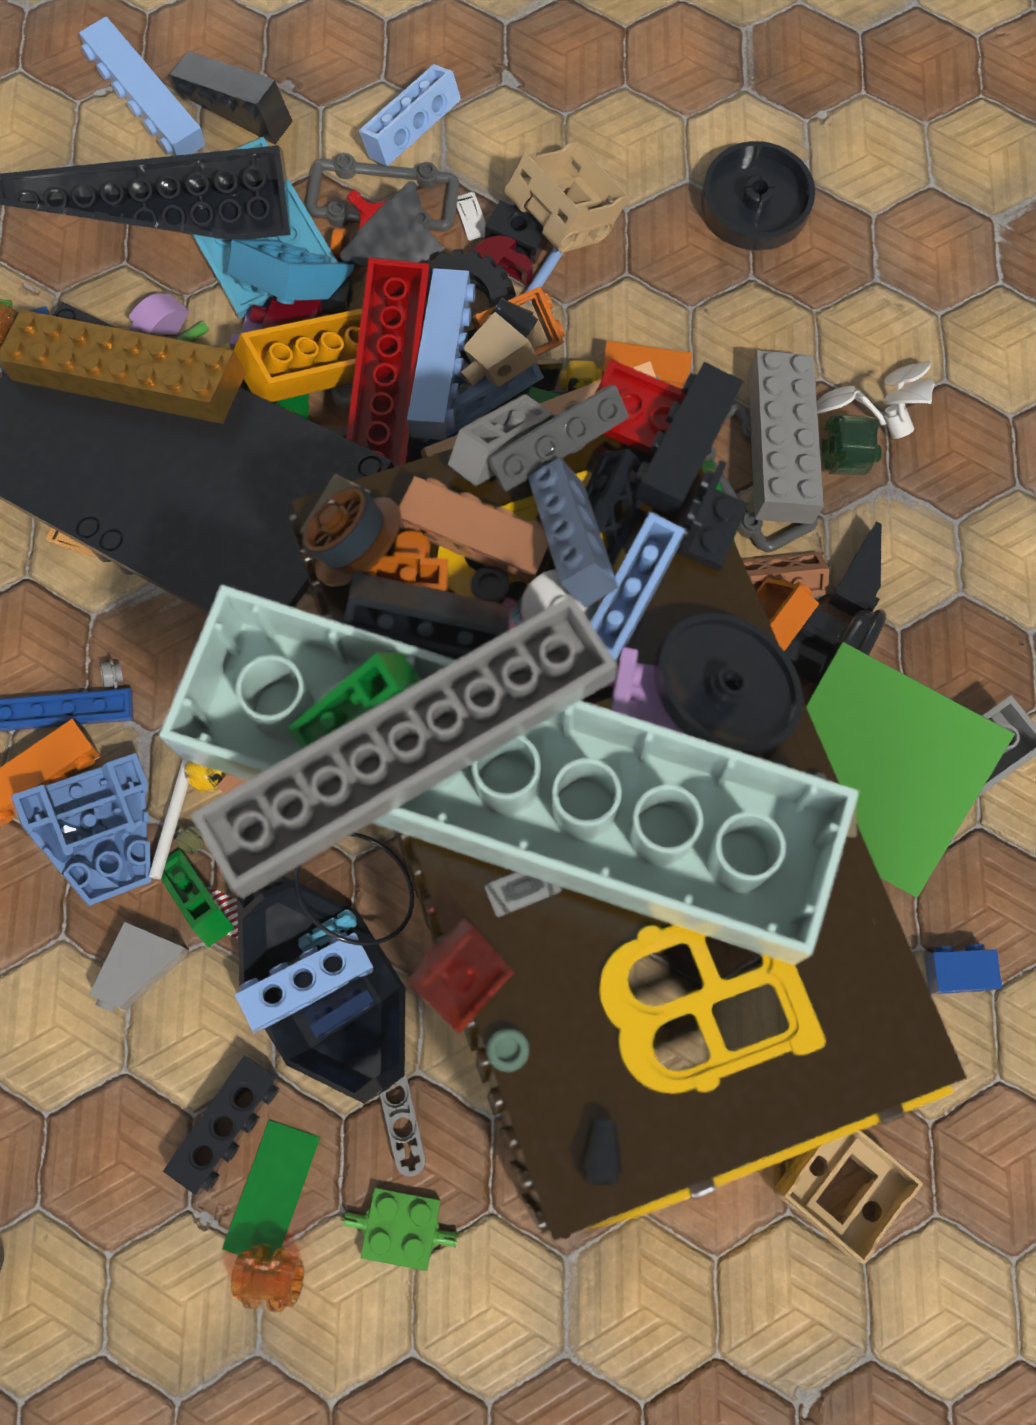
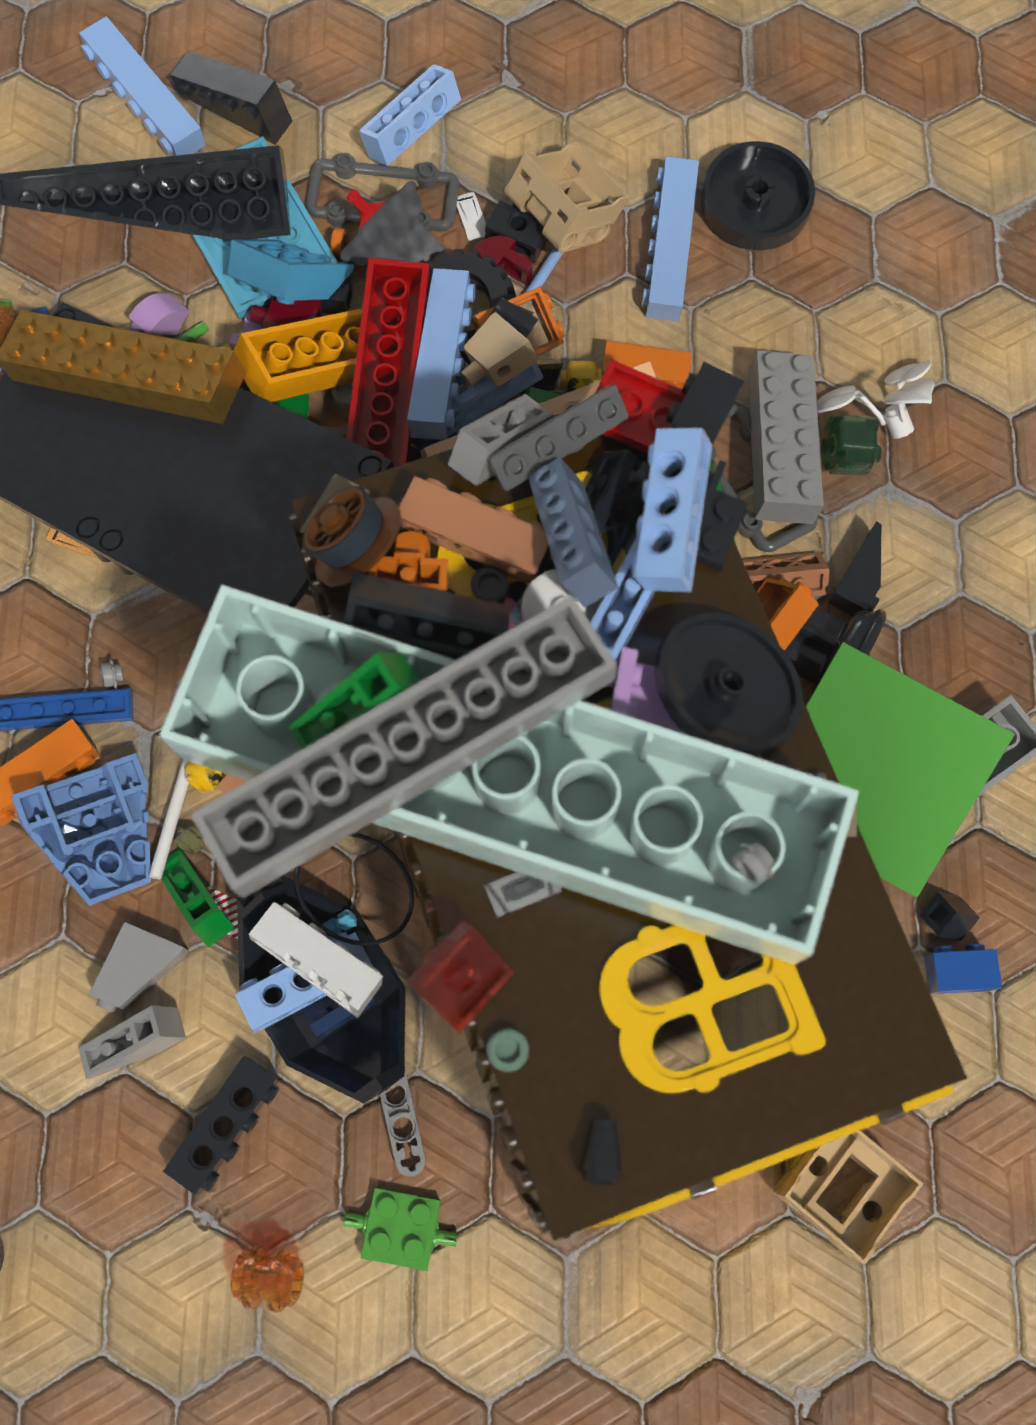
(132, 1040): none -> light grey slope
(272, 1189): green sticker -> none
(317, 958): none -> white wedge
(672, 239): none -> light blue brick
(675, 566): none -> light blue brick
(753, 862): none -> light grey plate
(949, 916): none -> black panel

